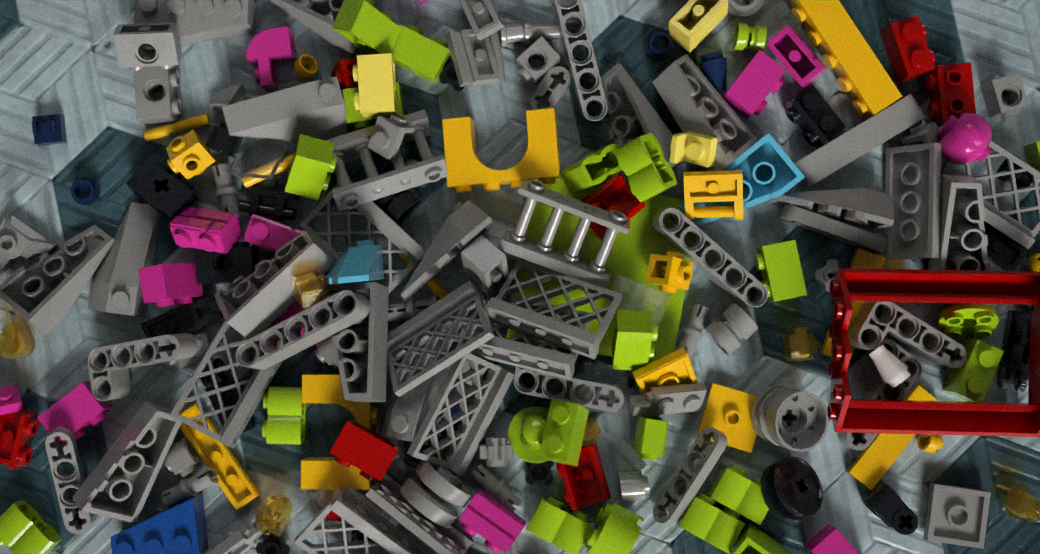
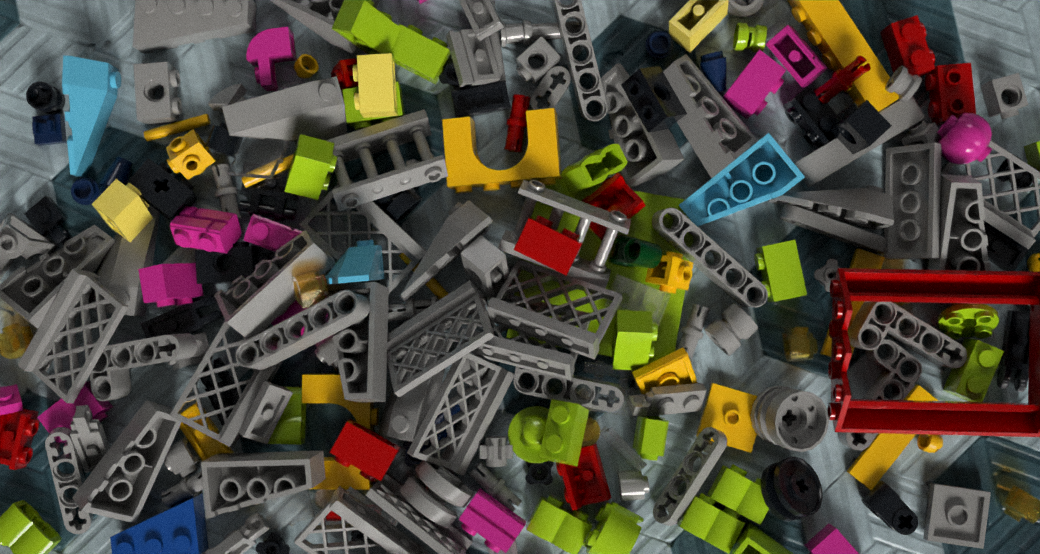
(39, 96): none -> black wheel
(47, 220): none -> black plate
(61, 324): none -> light grey fence
(88, 438): none -> light grey hinge
(92, 96): none -> medium azure wedge
(118, 170): none -> dark blue cone
(123, 209): none -> light yellow brick
(162, 36): light grey brick -> none
(253, 478): none -> light grey wedge
(265, 412): none -> light grey plate
(274, 515): clear yellow plate -> none
(389, 135): light grey bracket -> none
(480, 99): none -> black plate
(517, 123): none -> red pin
(548, 245): none -> red brick
(635, 252): none -> dark green piece
(645, 167): lime brick -> none
(653, 99): none -> black brick
(693, 149): light yellow bracket -> none
(713, 187): yellow plate -> none
(842, 79): none -> red pin
(859, 126): none -> black brick
(889, 366): white cone -> none
(903, 83): none -> light grey wheel

